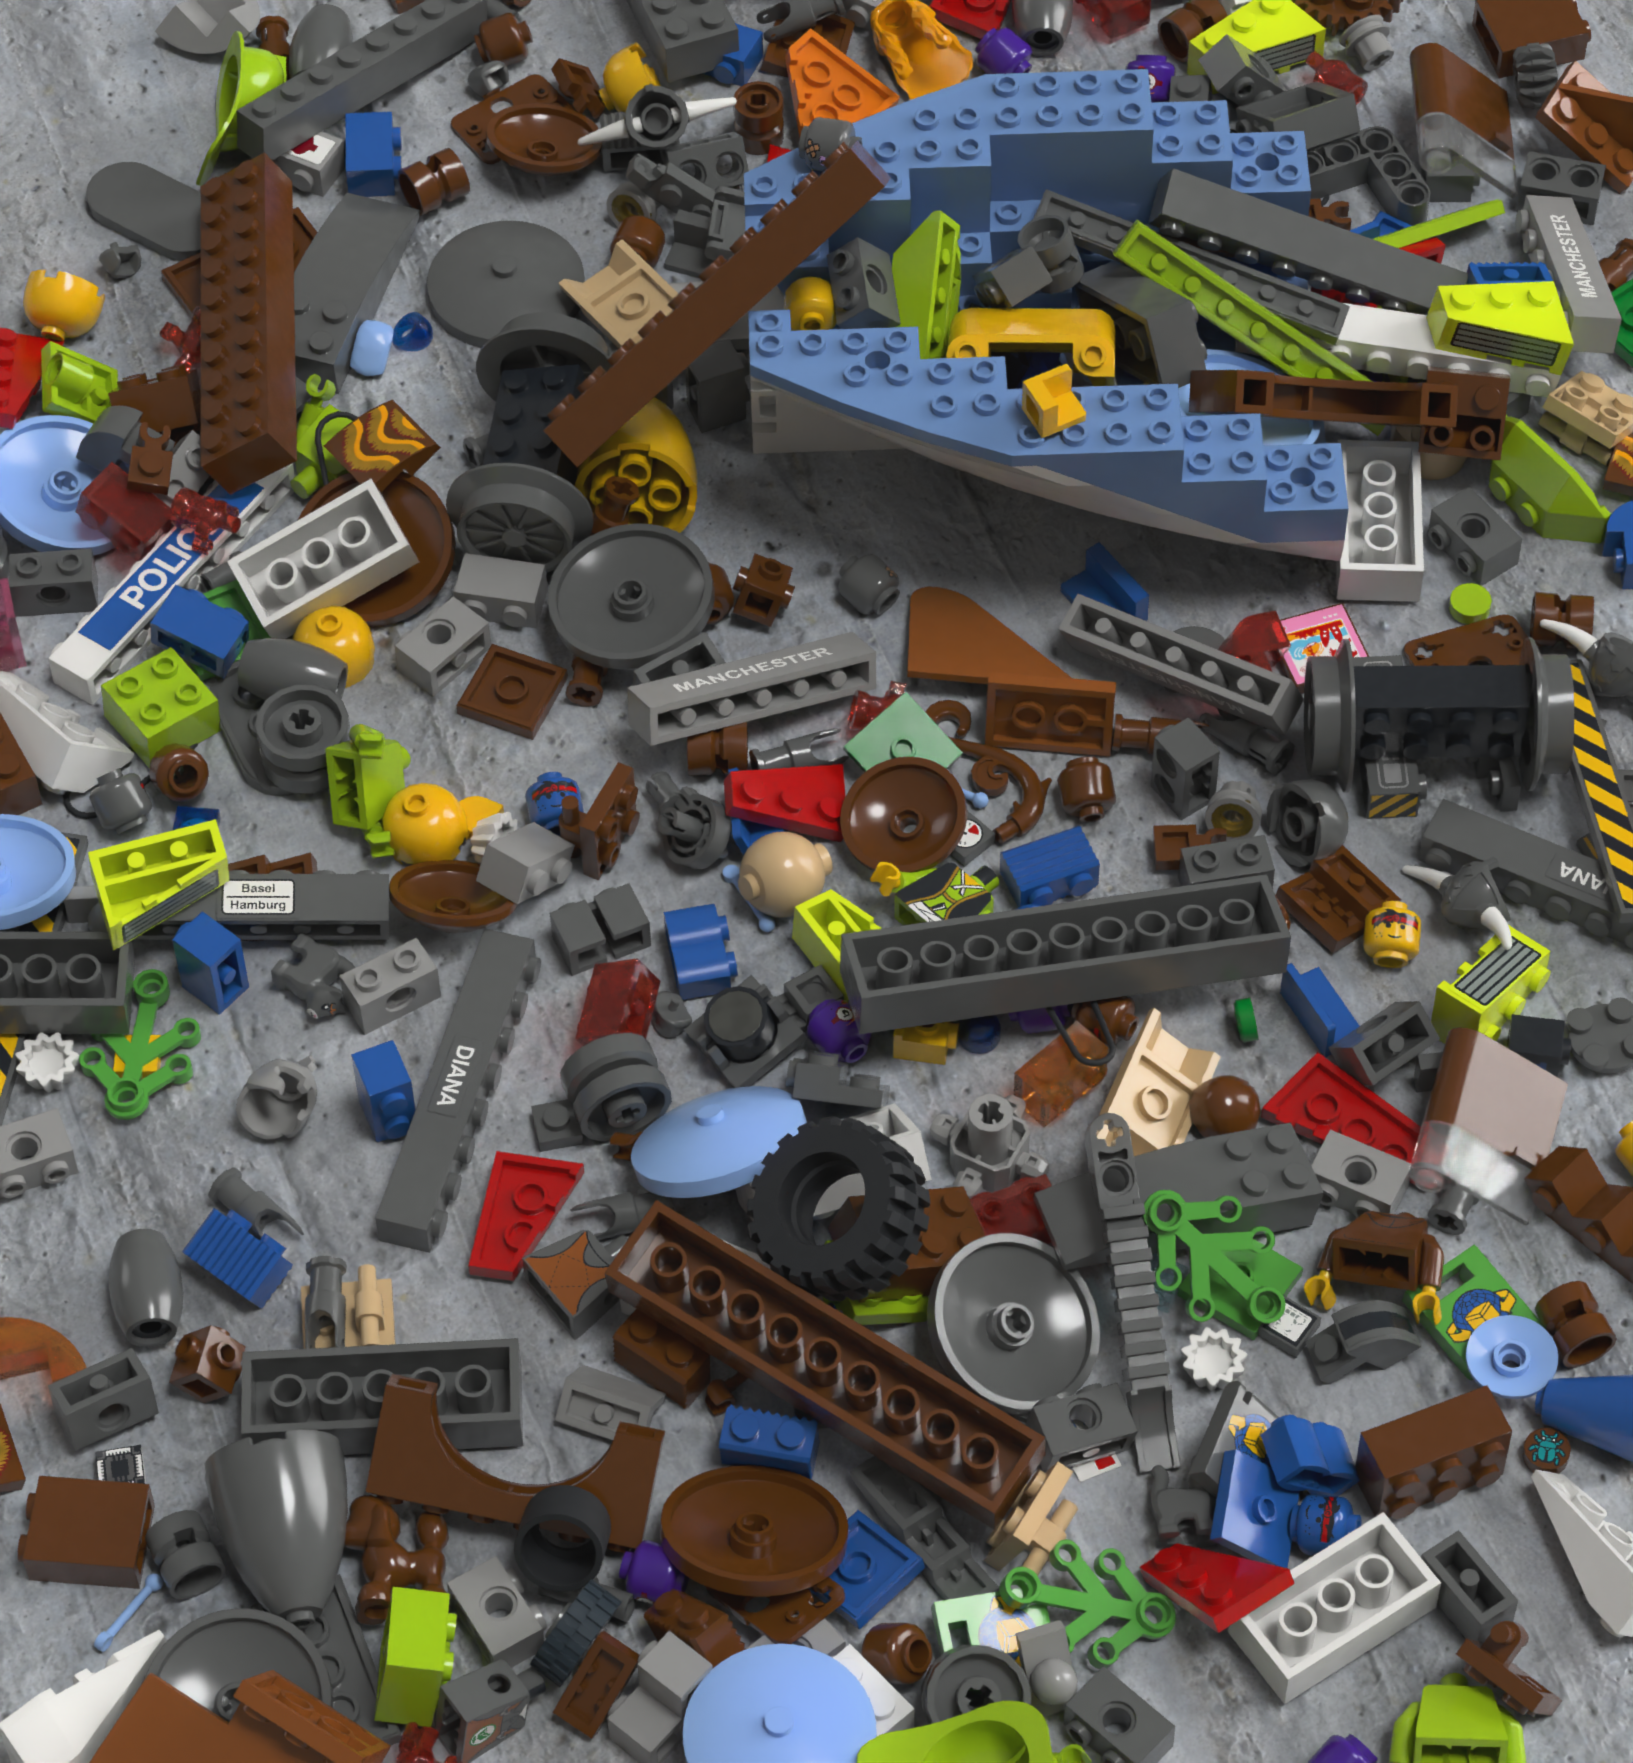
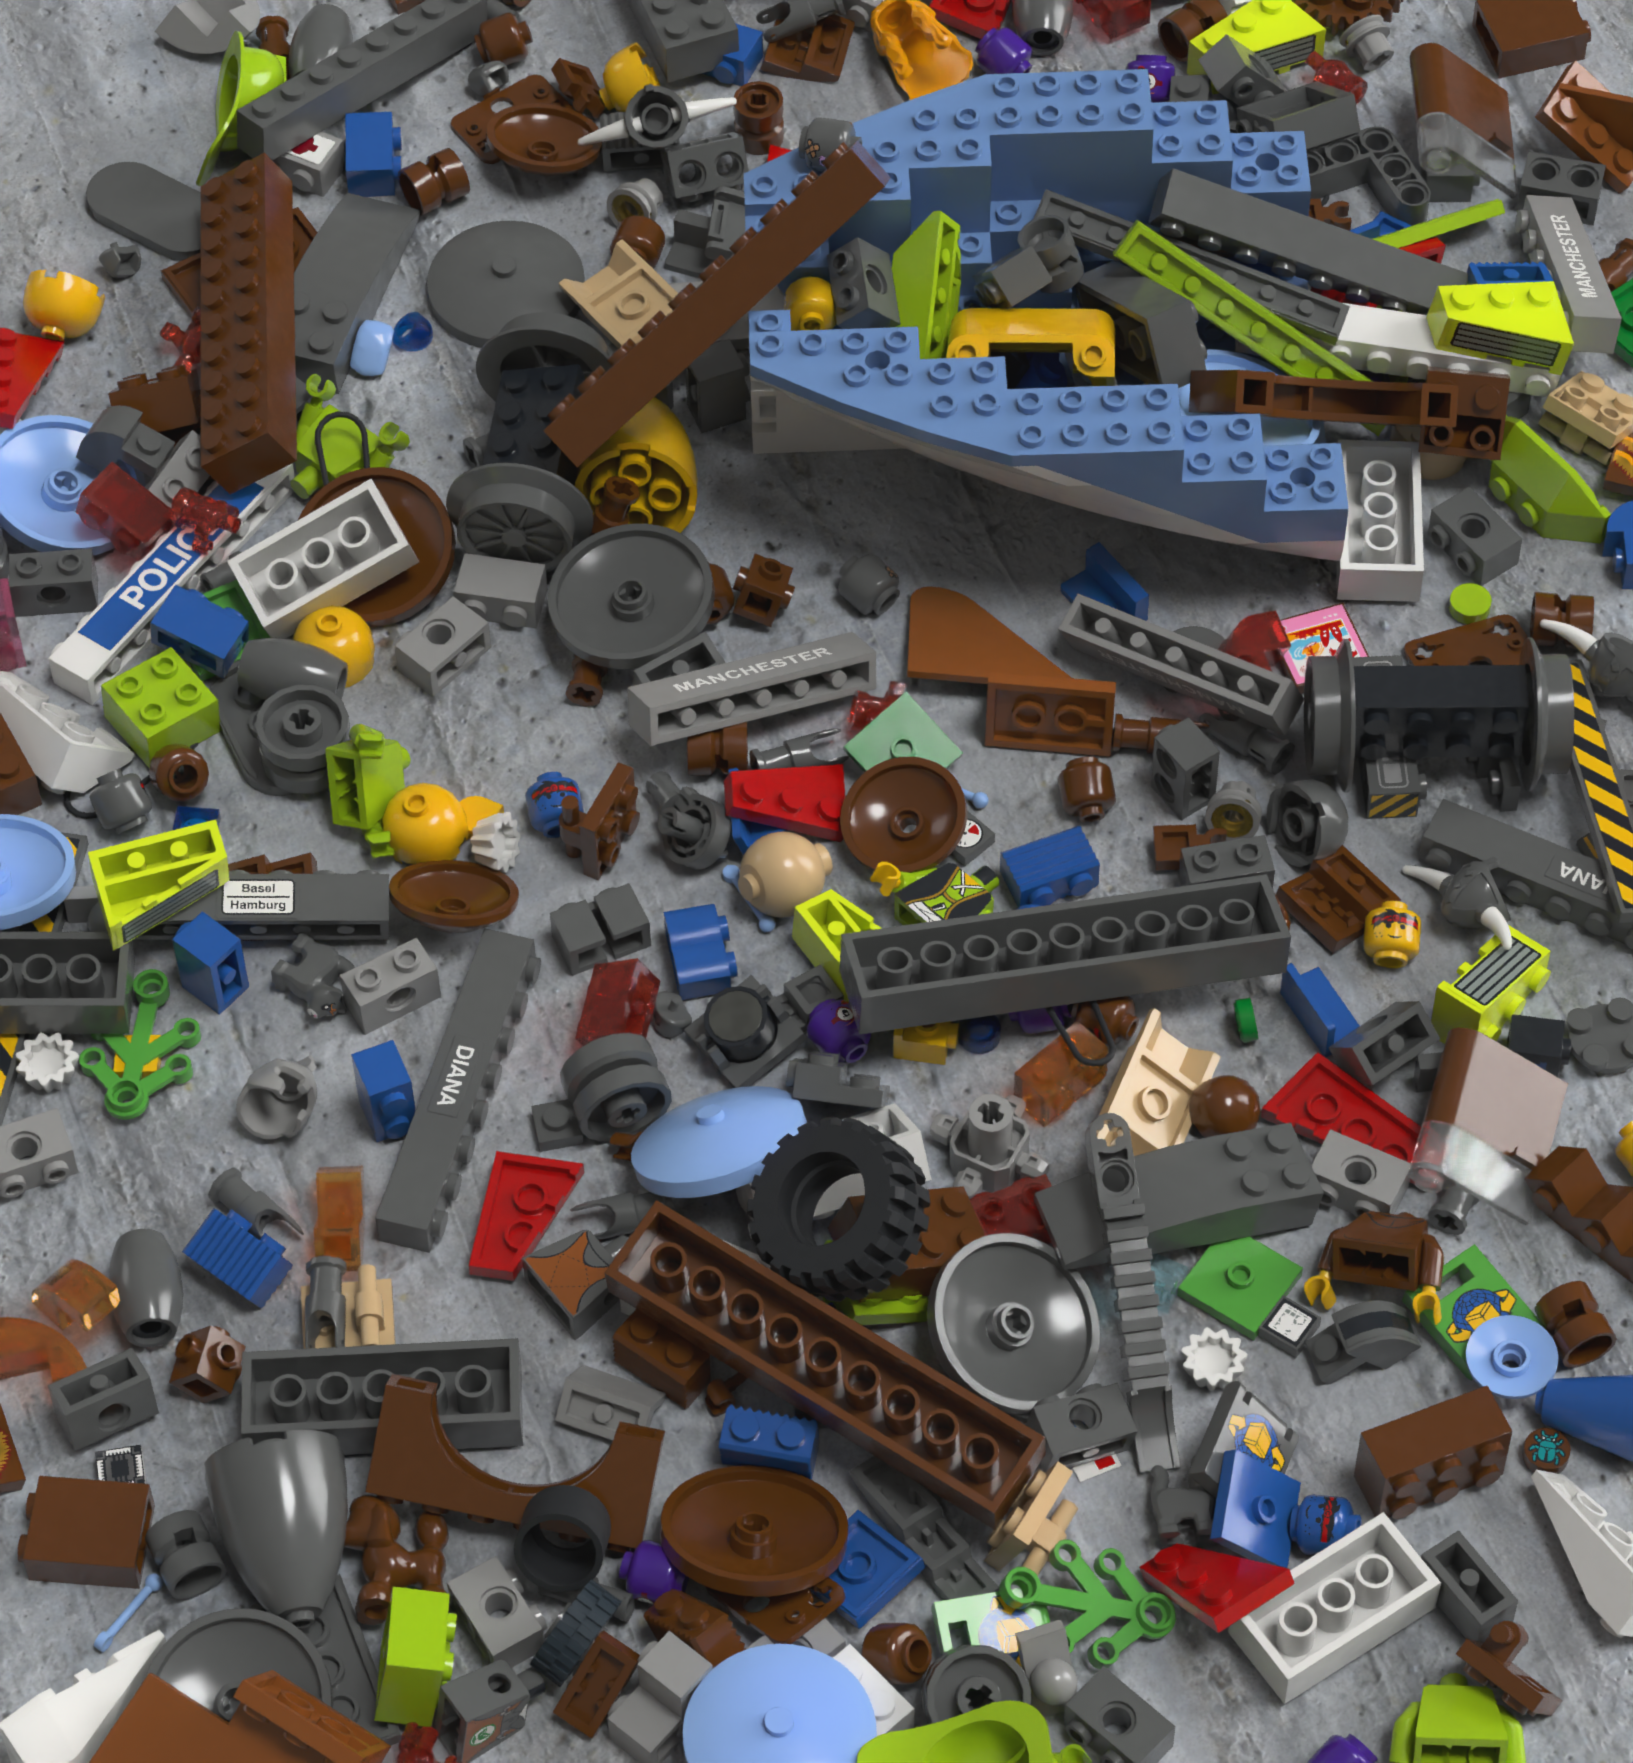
(75, 383): lime plate -> none
(76, 1294): none -> clear orange brick
(150, 463): reddish brown plate -> none
(340, 1214): none -> clear orange brick
(382, 445): slope -> none
(512, 691): reddish brown tile -> none
(525, 863): light grey brick -> none
(670, 186): dark grey hinge -> none
(831, 84): orange plate -> none
(995, 759): reddish brown plant -> none
(1050, 402): yellow panel -> none
(1206, 1253): bright green plant -> none
(1309, 1456): blue brick -> none
(1534, 74): dark grey gear -> none

